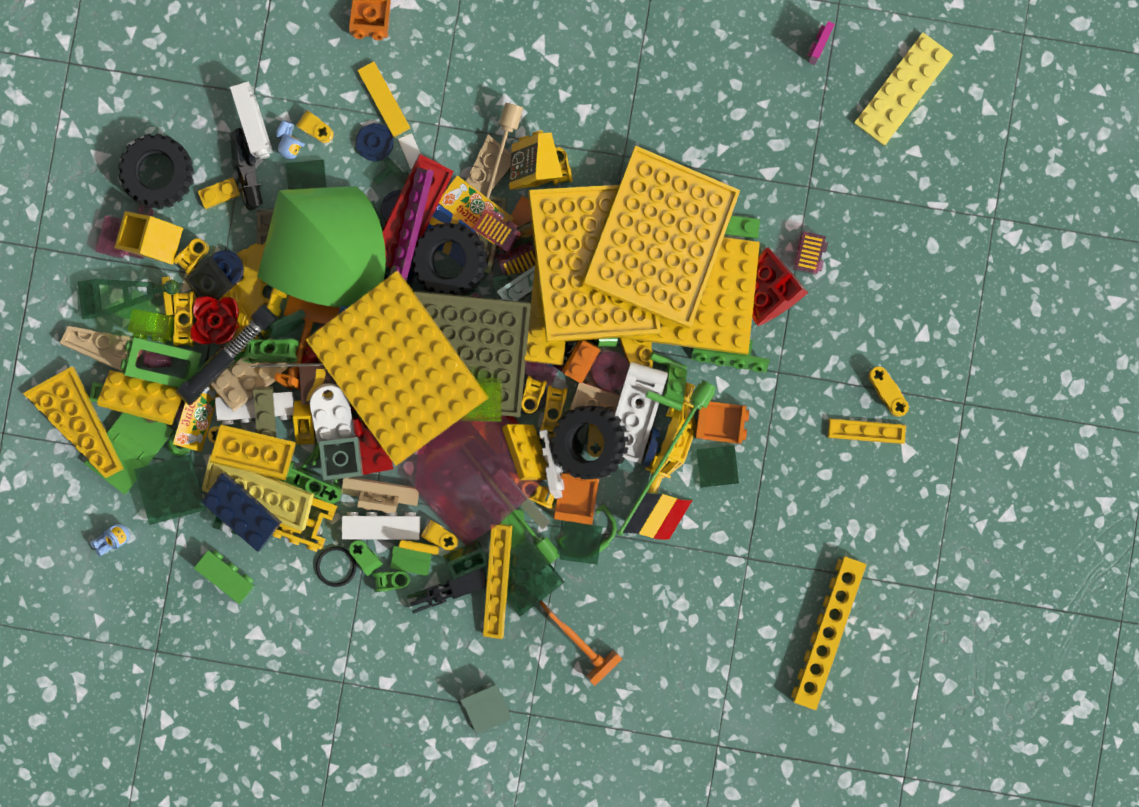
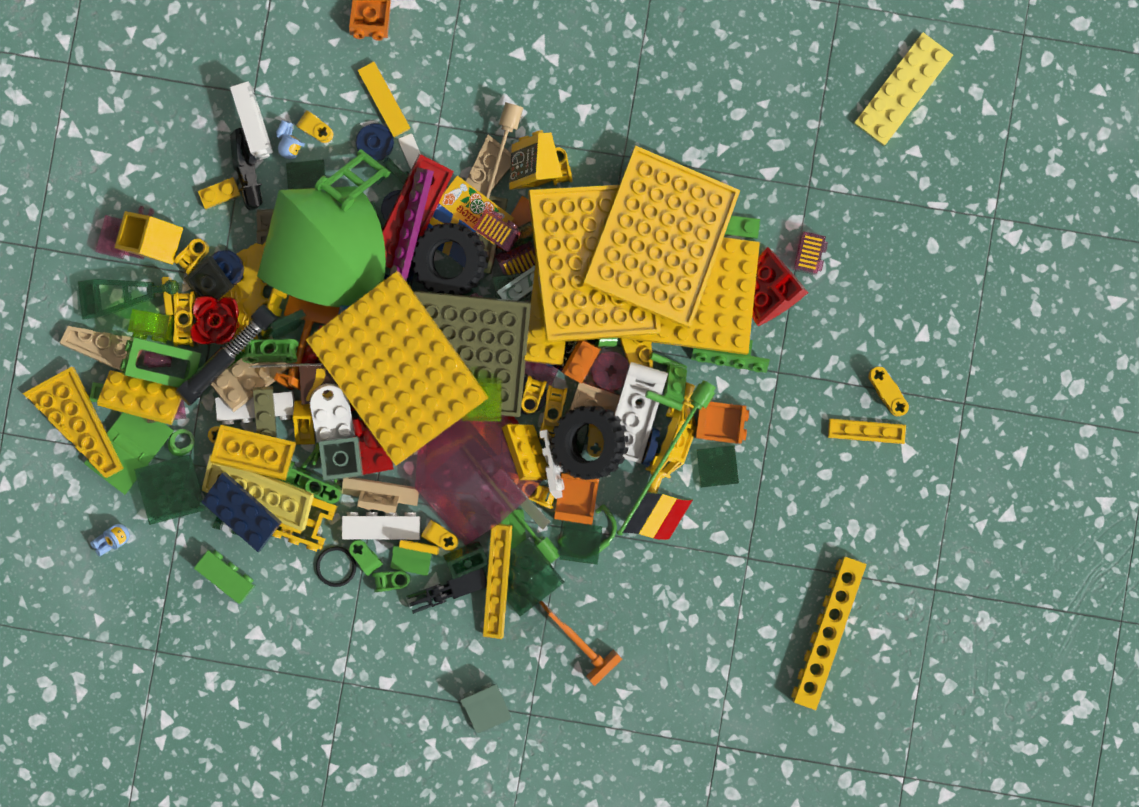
(135, 156): black tyre -> none
(196, 421): sticker -> none
(325, 183): none -> bright green piece
(822, 37): dark pink plate -> none

